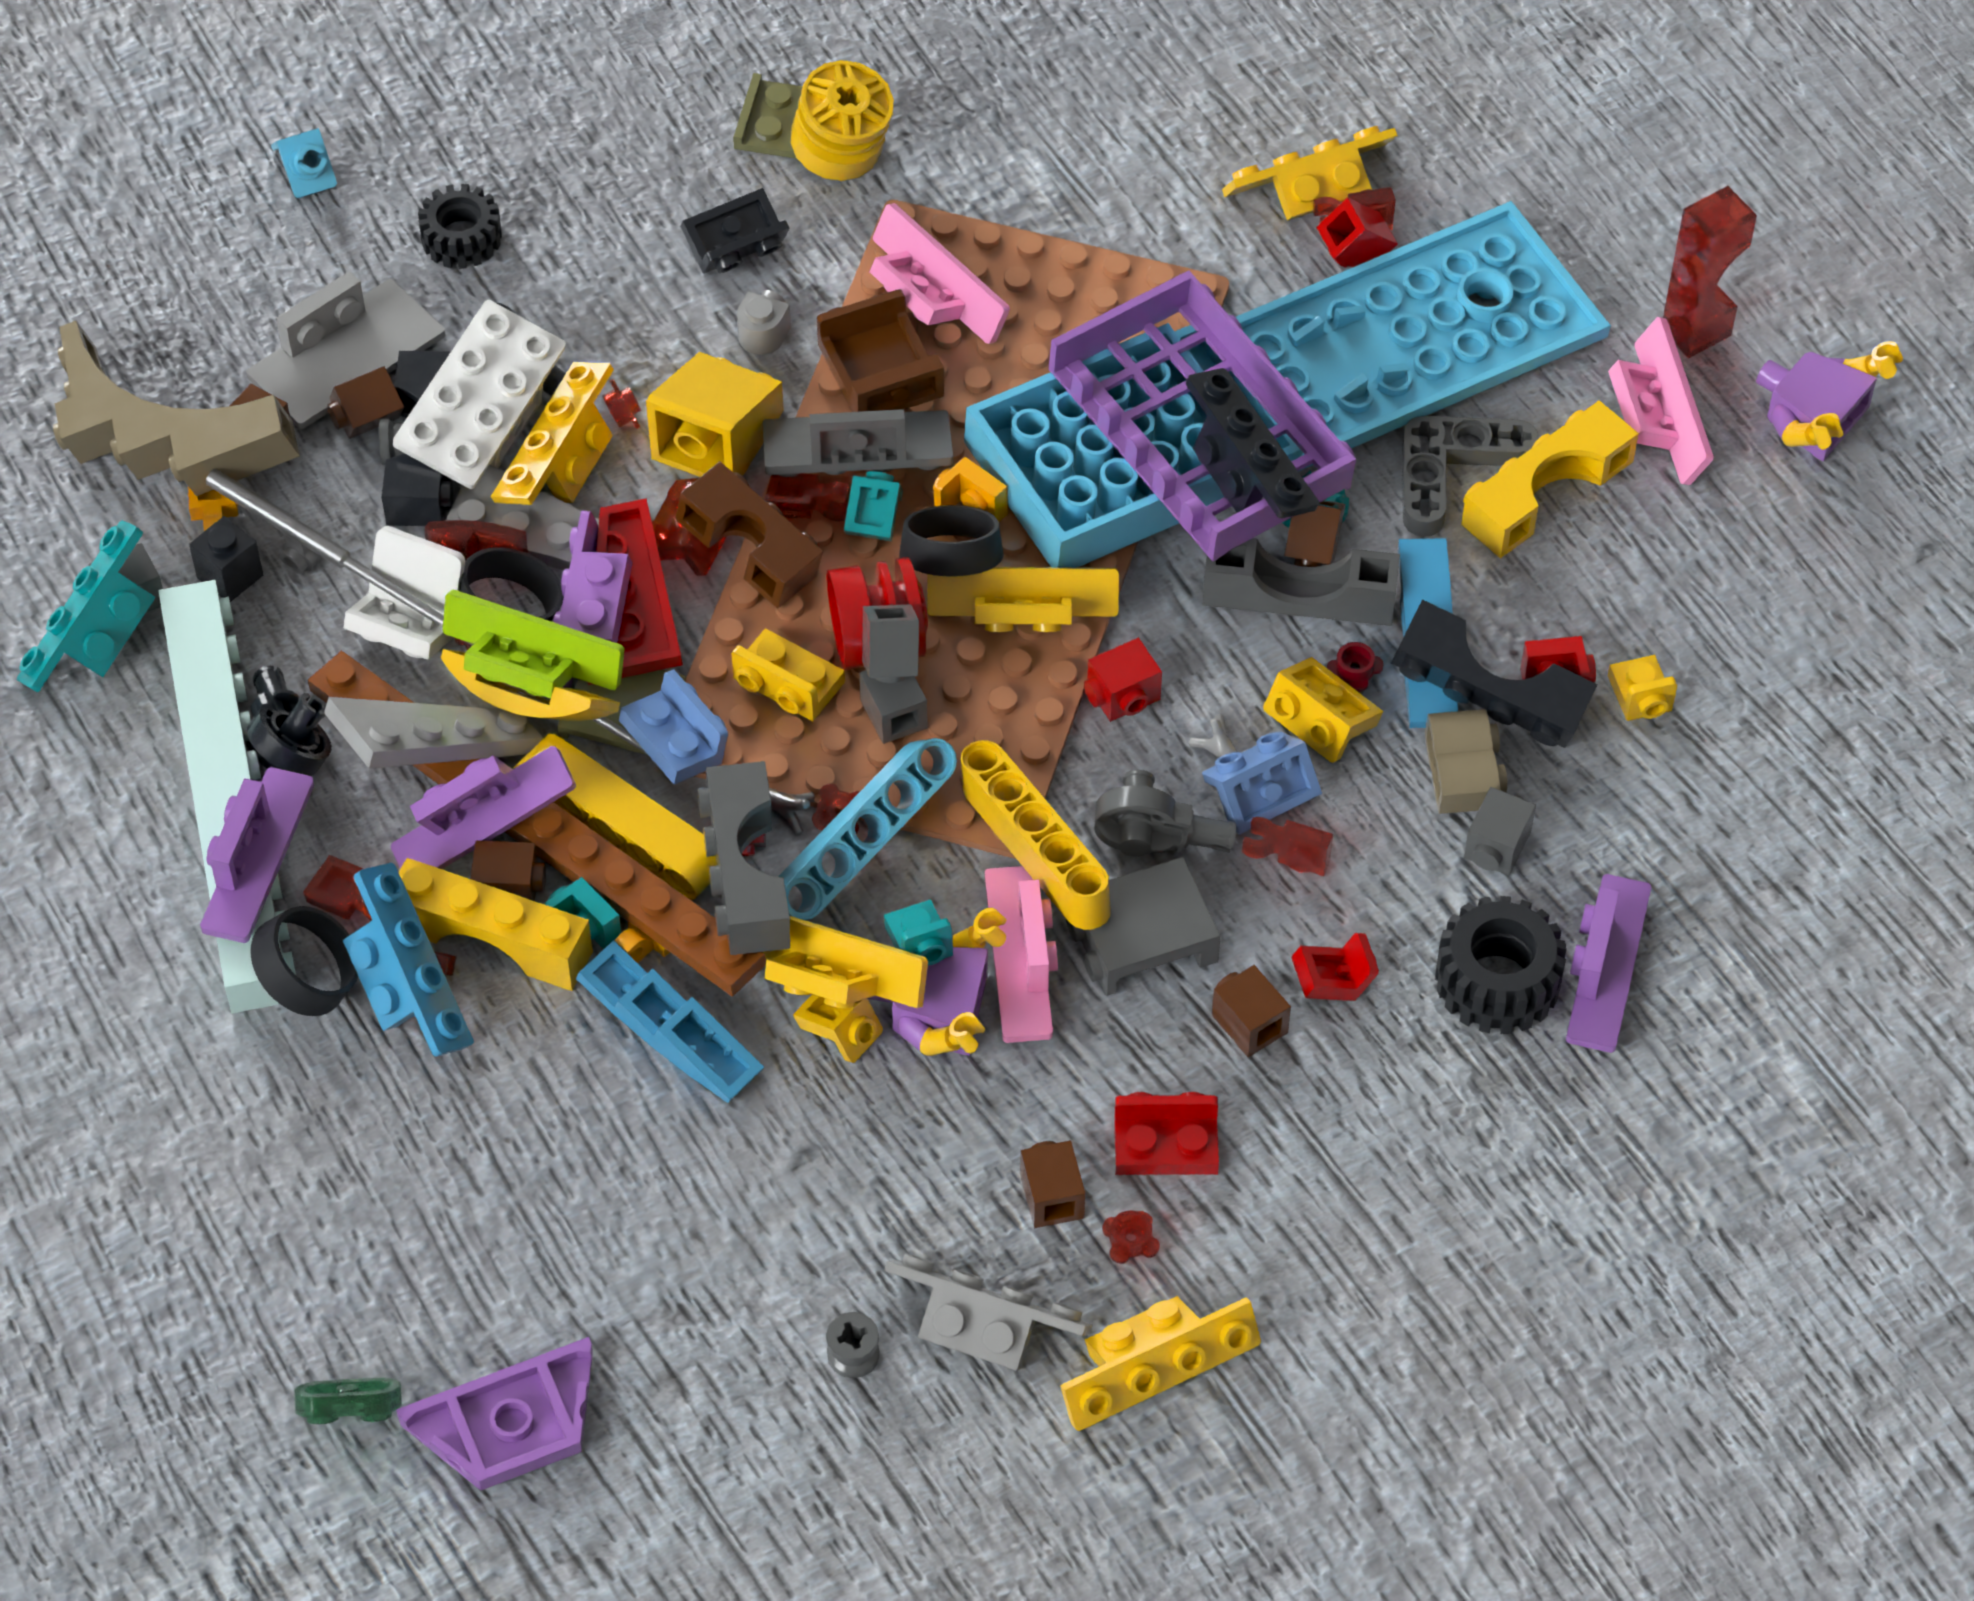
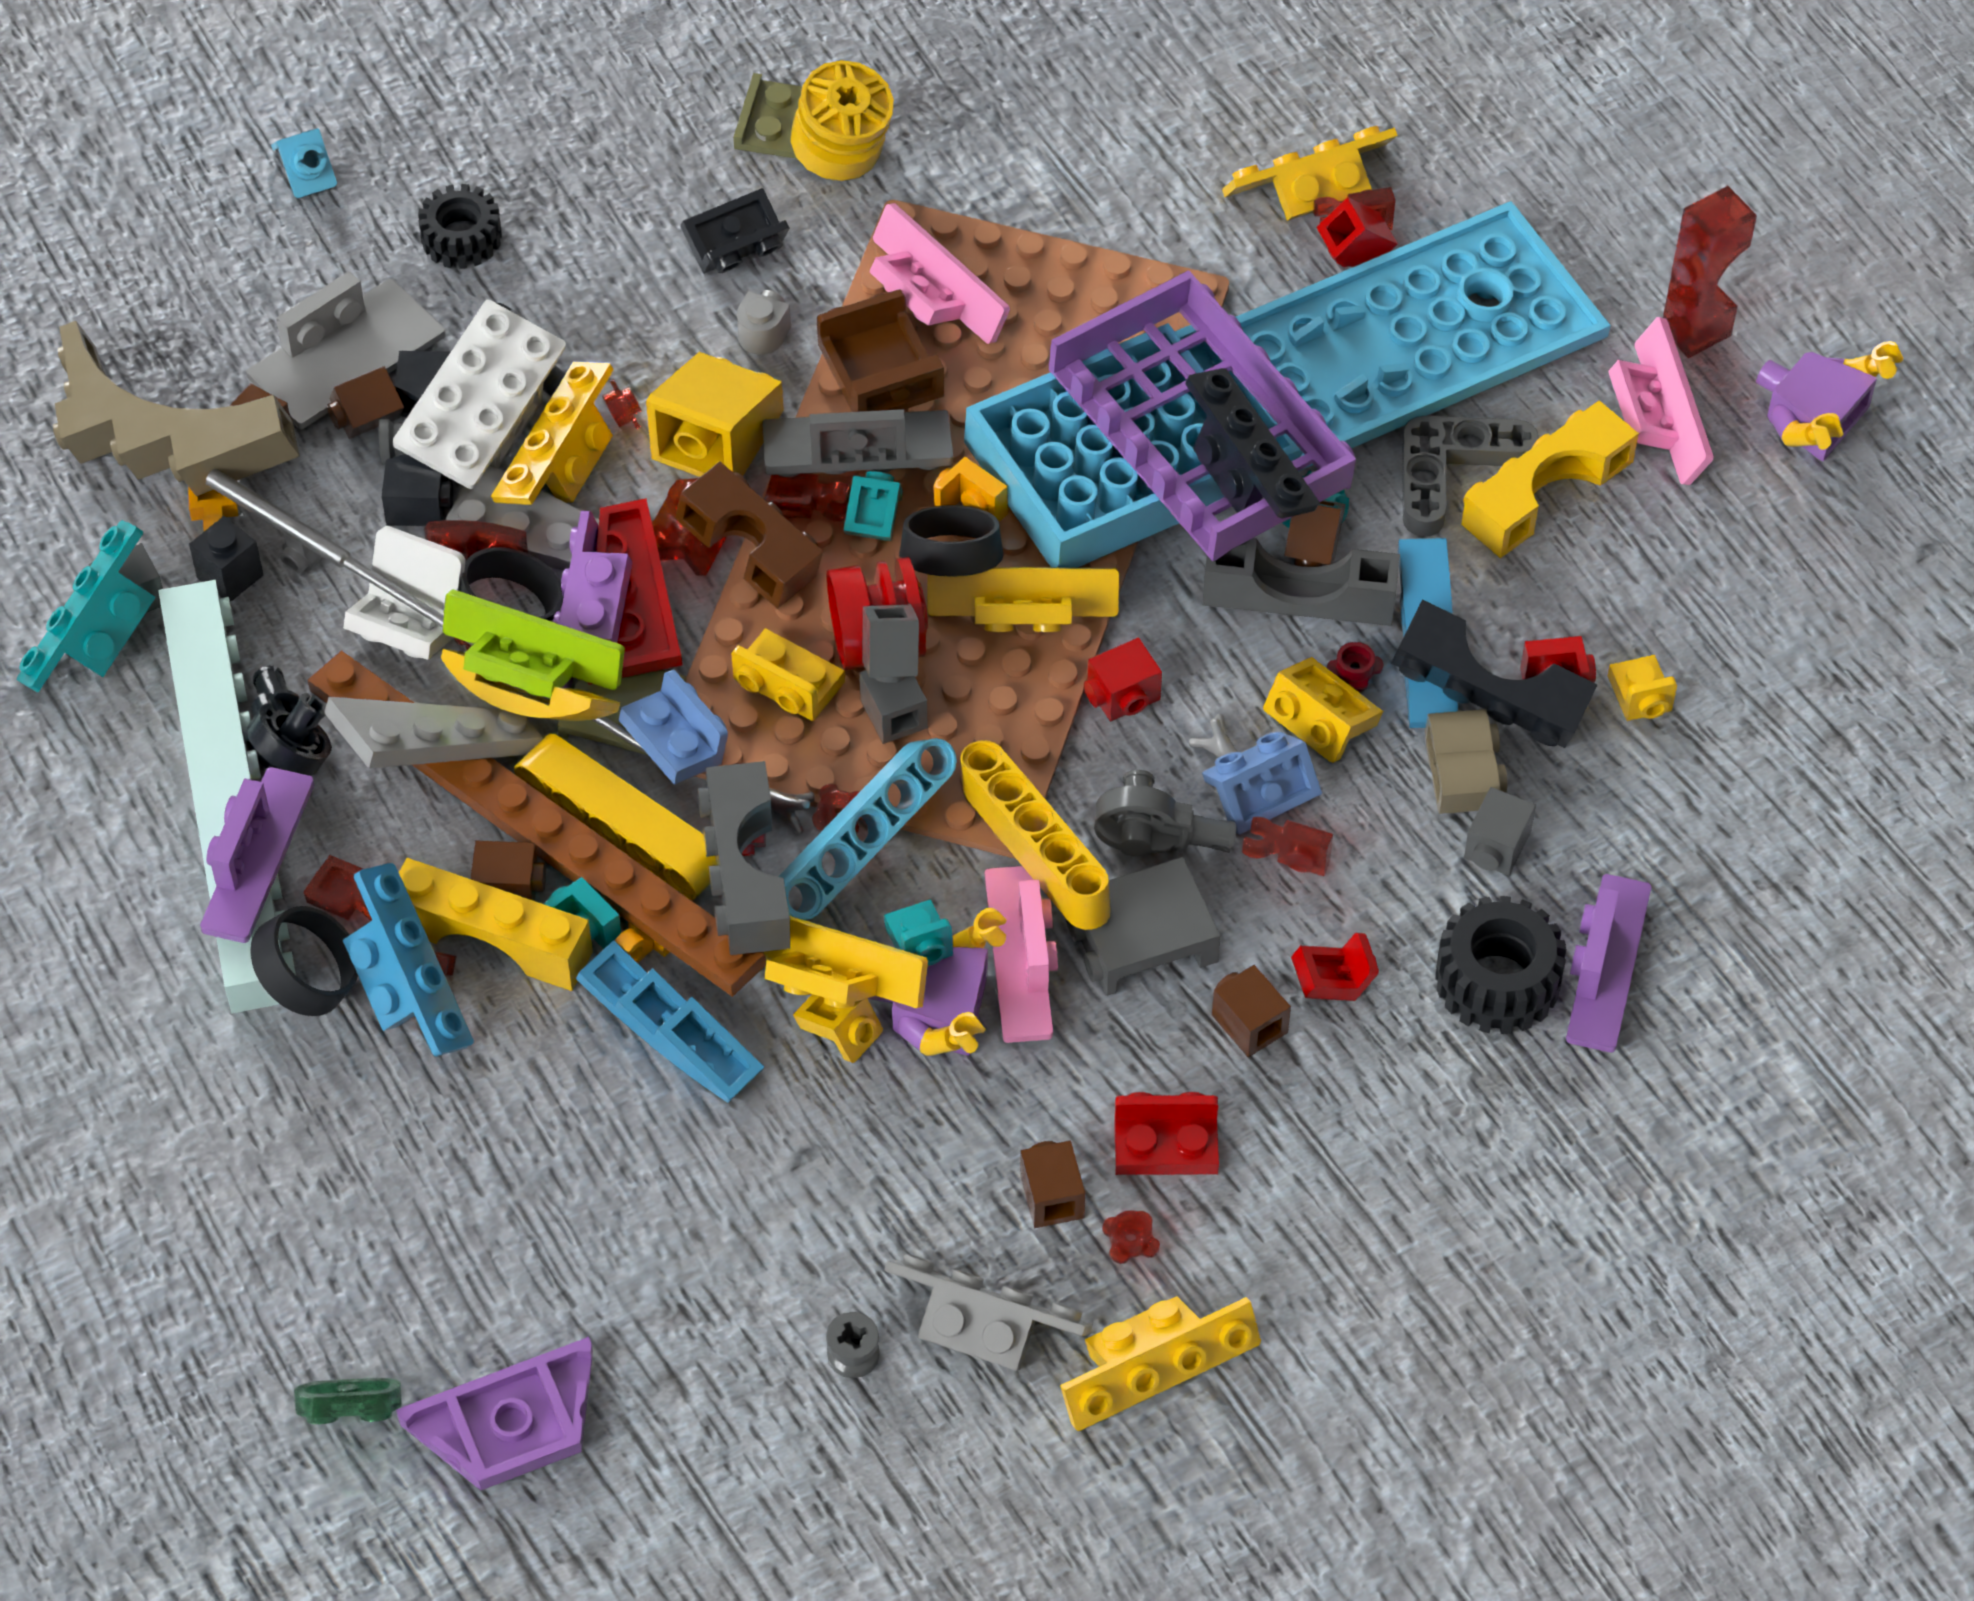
(481, 806): medium lavender bracket -> none

